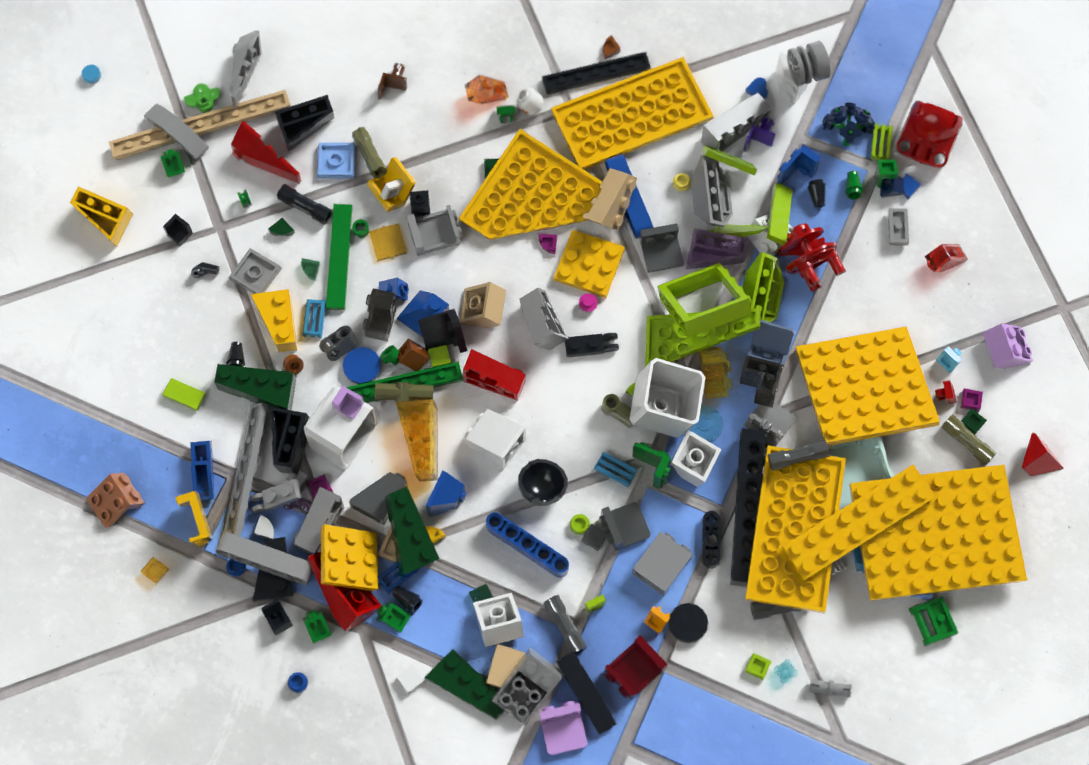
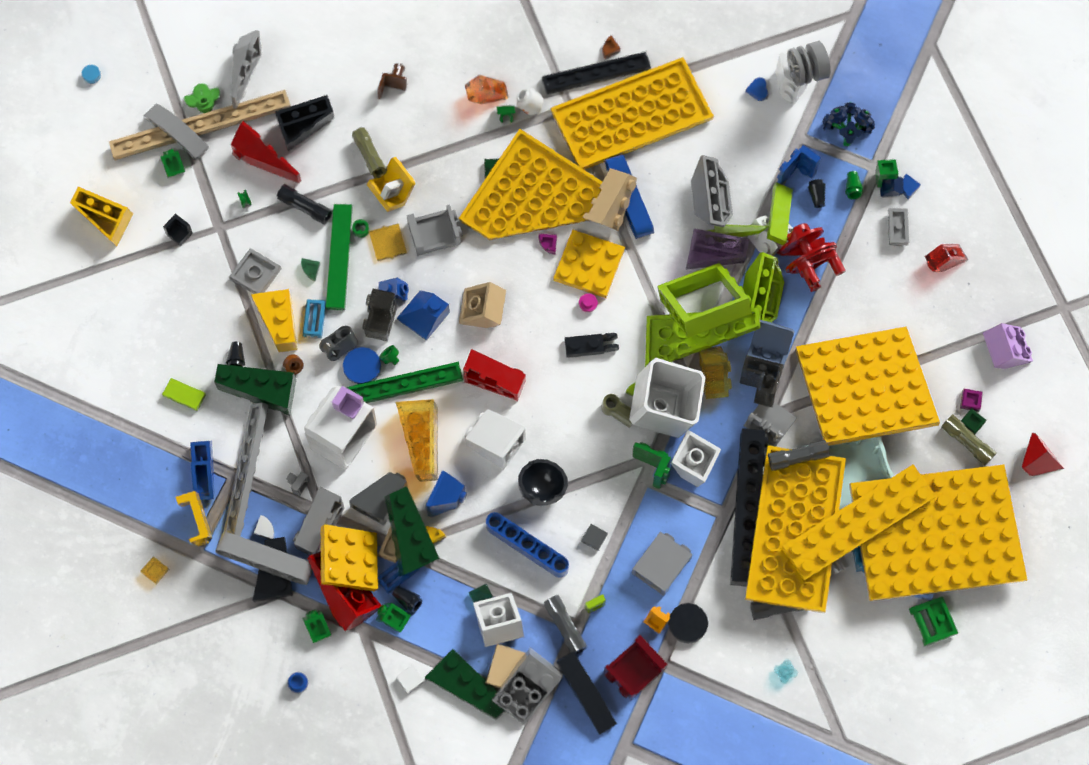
(114, 498): nougat bracket -> none
(204, 268): black arm -> none
(235, 568): blue plate -> none
(276, 617): black bracket -> none
(277, 496): light grey hinge -> none
(281, 228): dark green tile -> none
(288, 439): black wedge -> none
(301, 503): clear purple arm -> none
(318, 482): magenta tile -> none
(336, 161): light blue tile -> none
(403, 391): olive piece -> none
(412, 355): dark orange panel -> none
(420, 203): black brick -> none
(439, 356): lime tile -> none
(442, 330): black bracket -> none
(542, 320): light grey wedge -> none
(563, 728): lavender bracket -> none
(579, 524): lime tile -> none
(624, 525): dark grey bracket -> none
(632, 470): dark azure tile -> none
(661, 248): dark grey bracket -> none
(681, 182): light yellow plate -> none
(706, 525): black beam -> none
(709, 424): clear light blue tile -> none
(729, 159): lime tile -> none
(735, 123): light grey wedge -> none
(758, 666): lime tile -> none
(761, 134): dark purple bracket -> none
(830, 688): light grey pin -> none
(883, 129): lime tile -> none
(929, 133): red piece -> none
(946, 392): red tile -> none
(949, 359): medium azure tile -> none

